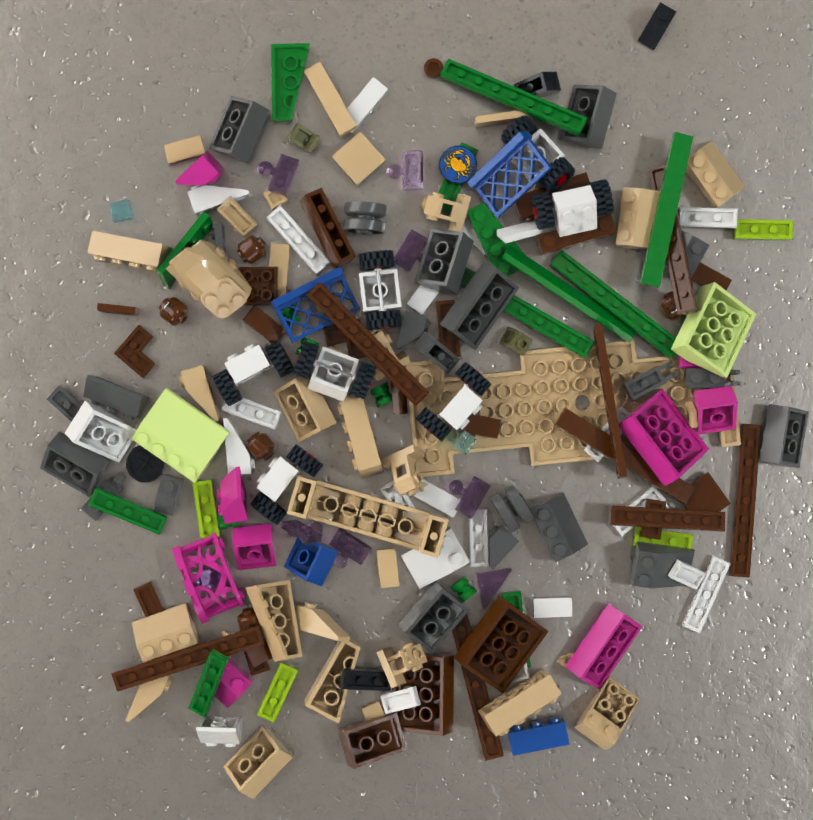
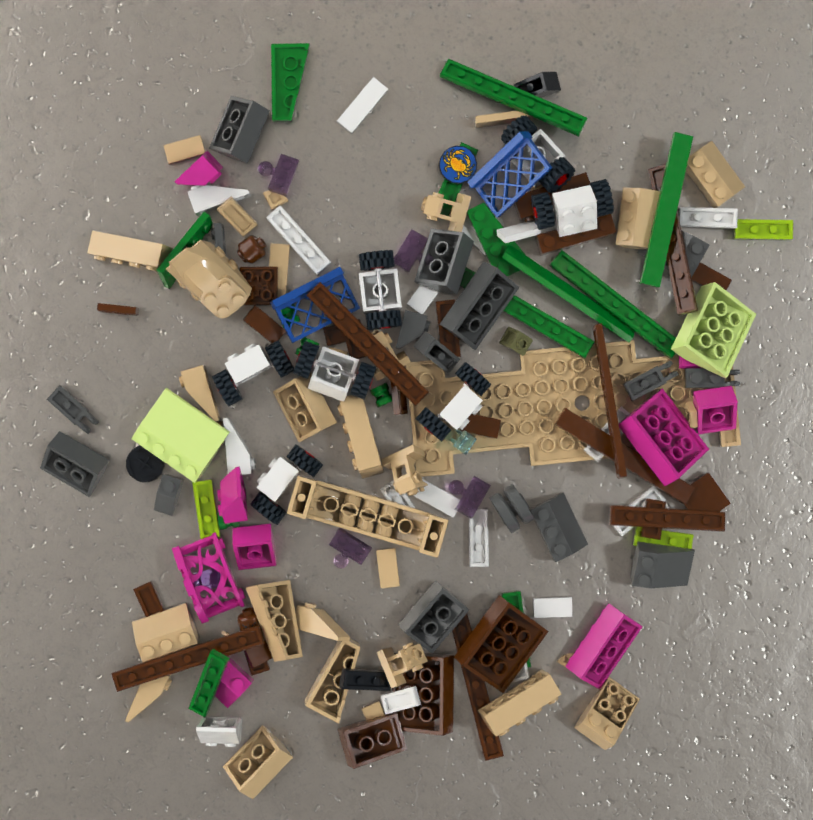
(100, 432): white slope -> none
(111, 485): dark grey hinge -> none
(114, 397): dark grey slope -> none
(121, 210): clear light blue tile -> none
(127, 510): green tile -> none
(131, 351): reddish brown tile -> none
(173, 311): reddish brown head -> none
(254, 412): white tile -> none
(260, 446): reddish brown head -> none
(277, 692): lime plate -> none
(303, 138): olive bracket -> none
(305, 533): clear purple plate -> none
(311, 561): blue slope -> none
(327, 228): reddish brown brick -> none
(330, 99): tan tile -> none
(358, 158): tan tile -> none
(364, 217): dark grey wheel -> none
(411, 170): clear purple plate -> none
(428, 569): white slope -> none
(433, 68): reddish brown tile -> none
(463, 589): green wheel -> none
(490, 583): clear purple tile -> none
(500, 544): dark grey slope -> none
(538, 736): blue brick -> none
(597, 105): dark grey slope -> none
(657, 26): black slope -> none
(669, 307): reddish brown head -> none
(686, 574): white tile -> none
(706, 594): white tile -> none
(745, 500): reddish brown tile -> none
(784, 435): dark grey slope -> none

